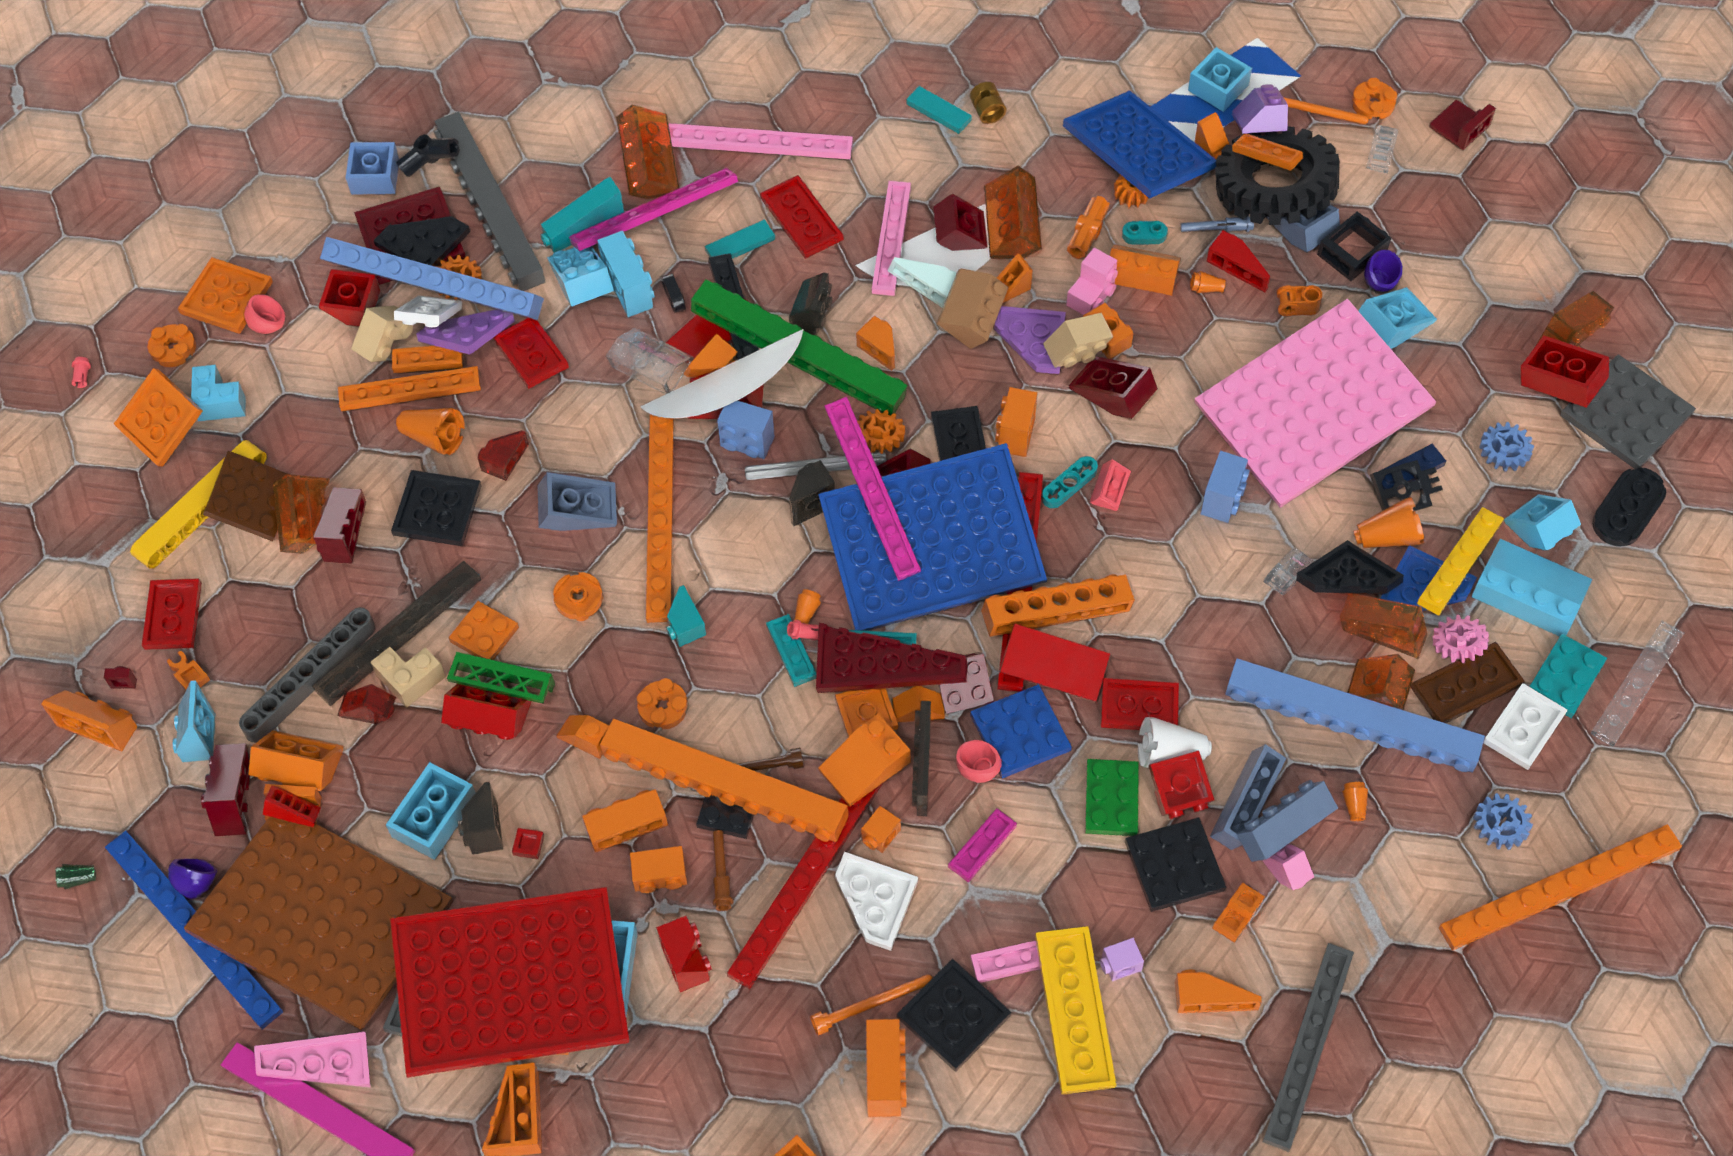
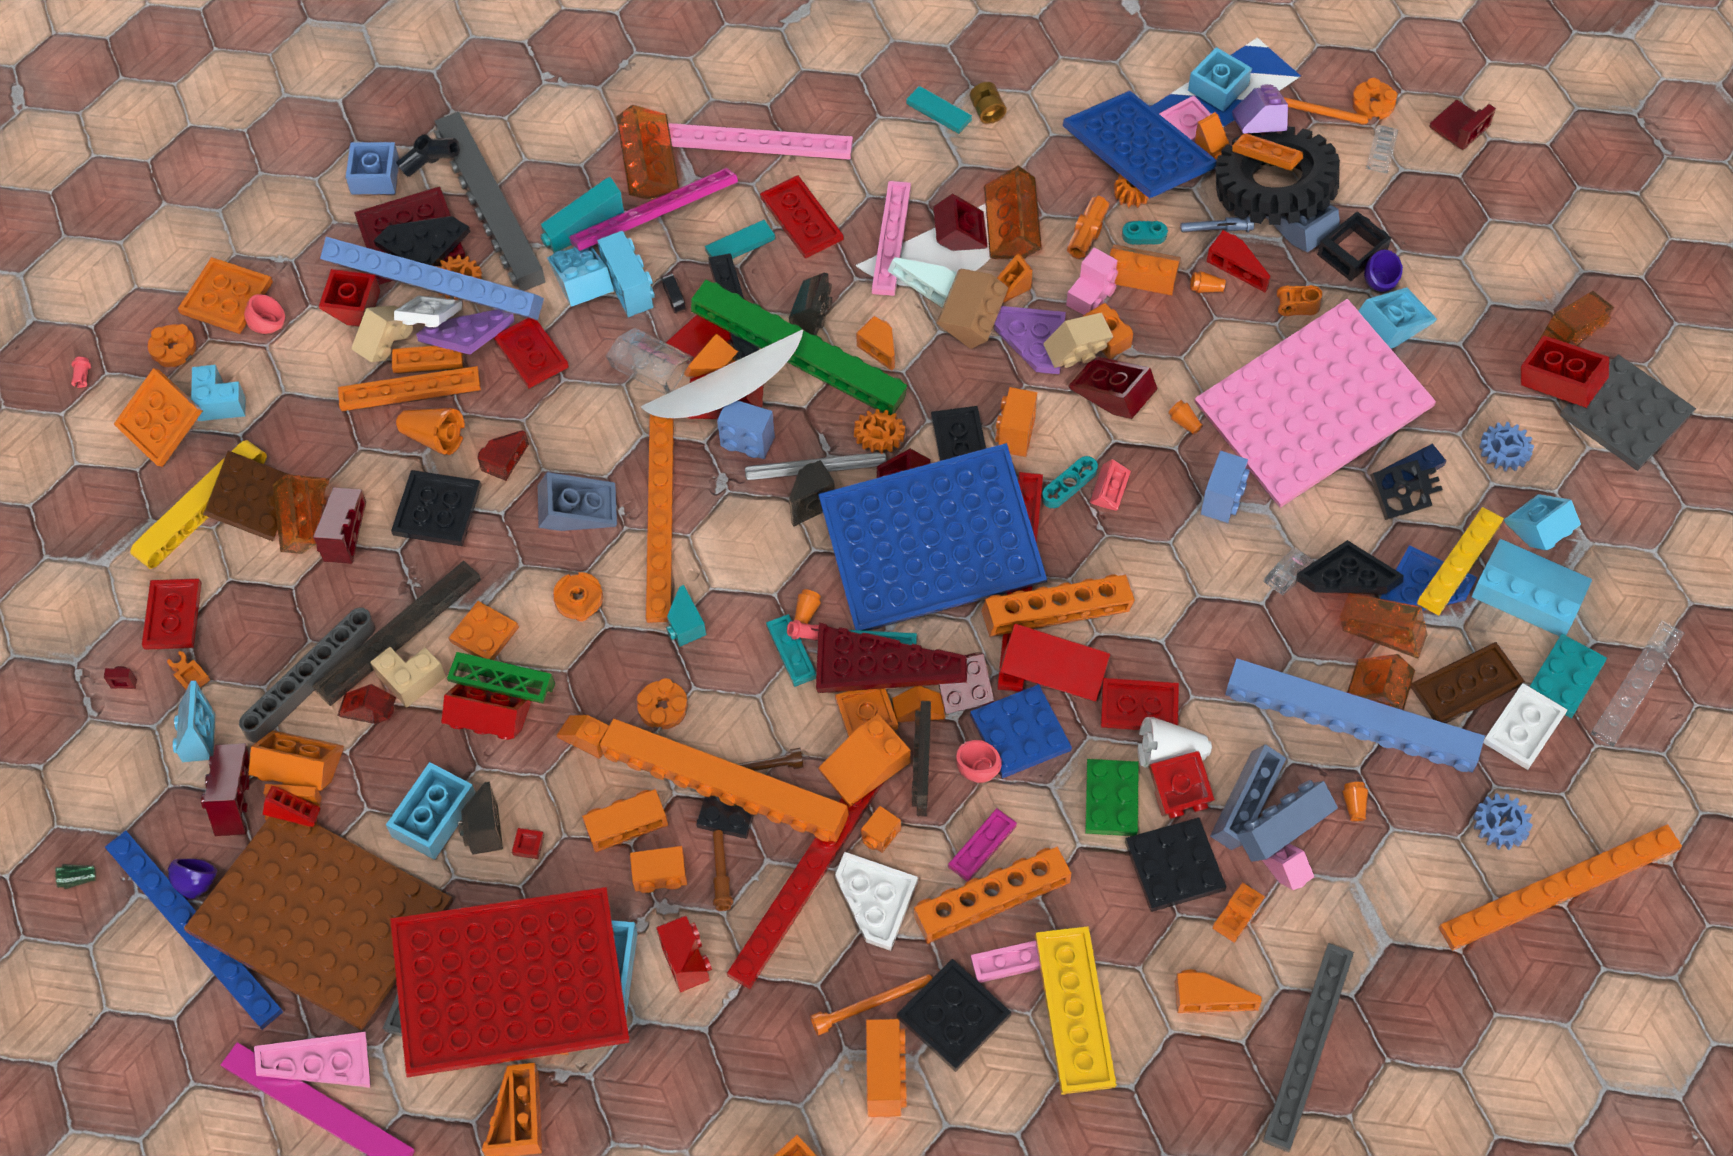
(91, 718): orange slope -> none
(872, 489): dark pink tile -> none
(936, 927): none -> orange brick
(1121, 959): lavender brick -> none
(1185, 417): none -> orange cone
(1186, 116): none -> bright pink plate
(1391, 527): orange cone -> none
(1460, 638): bright pink gear -> none
(1629, 507): black tile -> none

